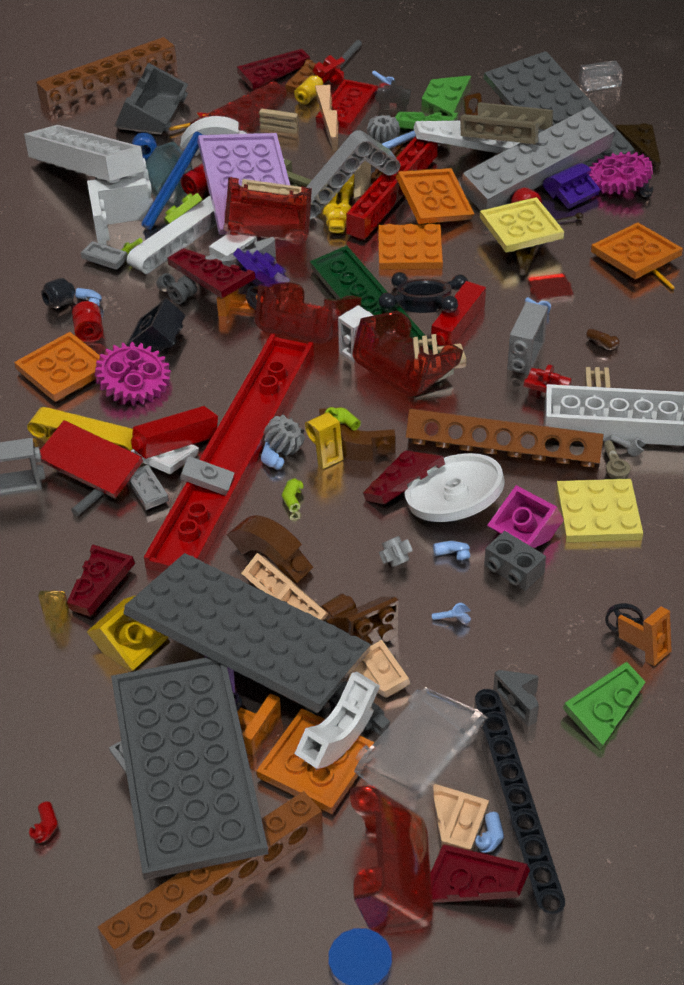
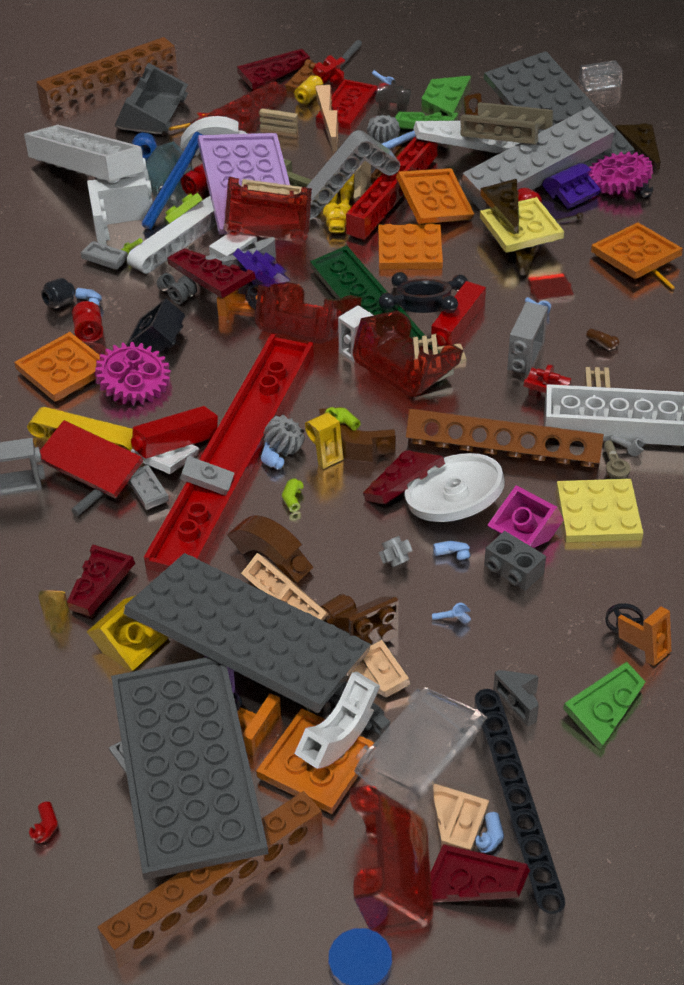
(504, 202): none -> dark brown wing

